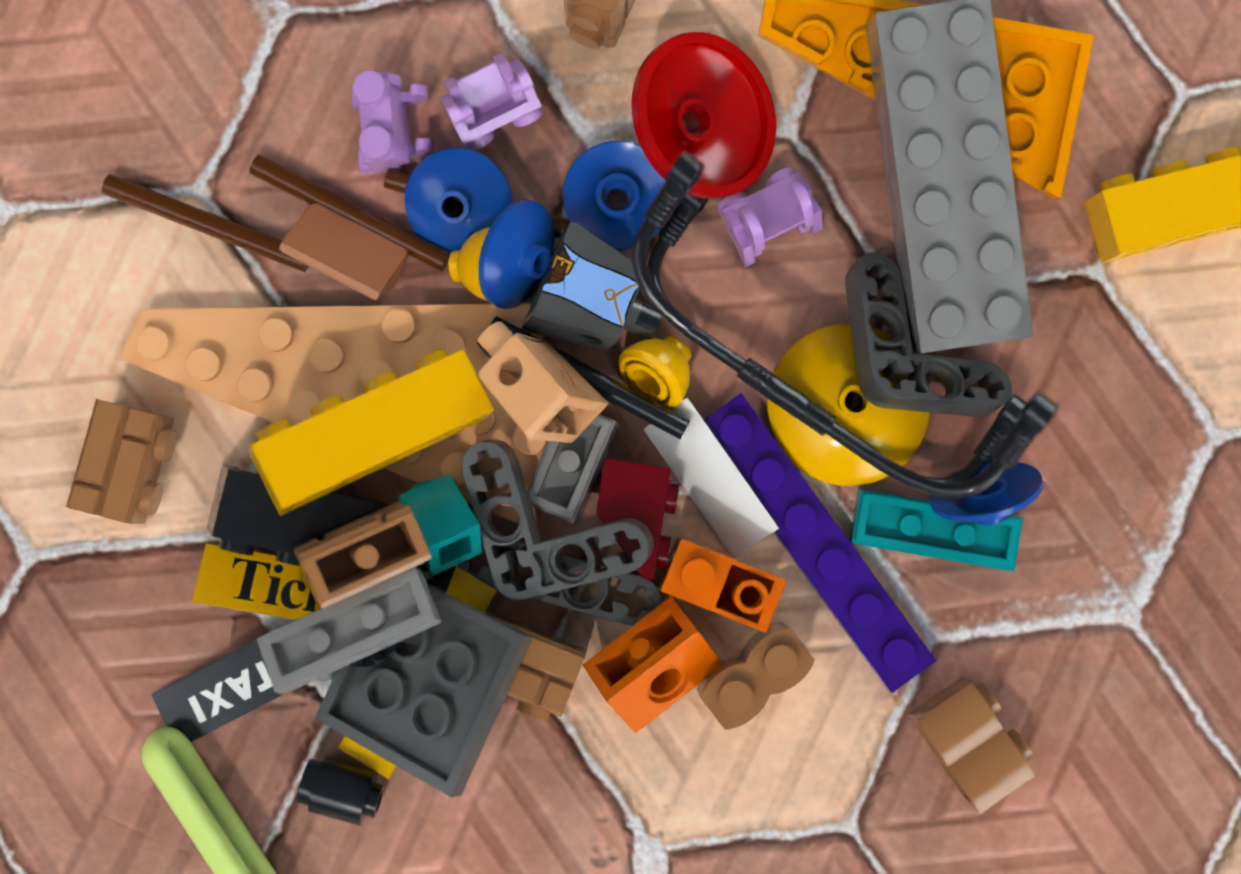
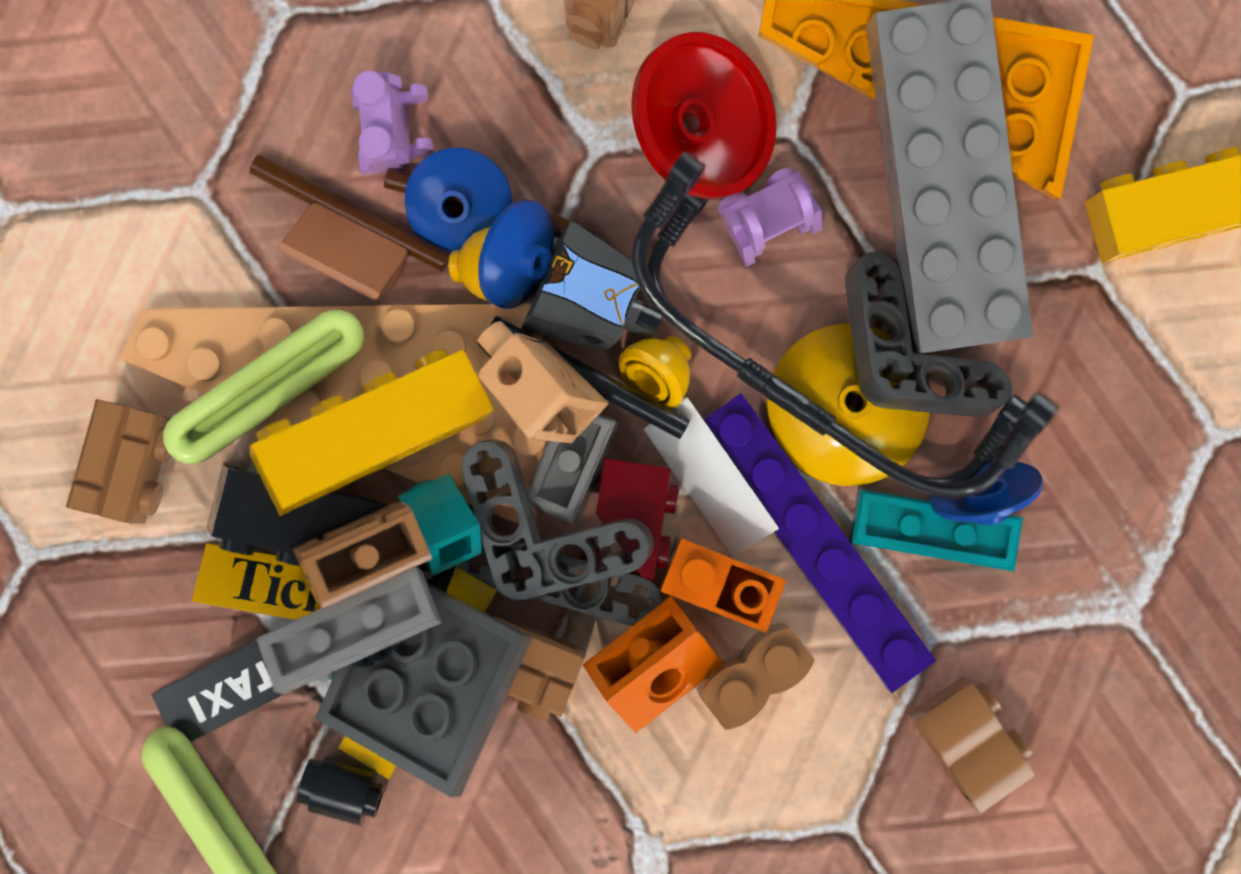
(198, 219): reddish brown bar -> none
(263, 386): none -> yellowish green piece
(490, 100): lavender piece -> none
(605, 170): blue dish -> none

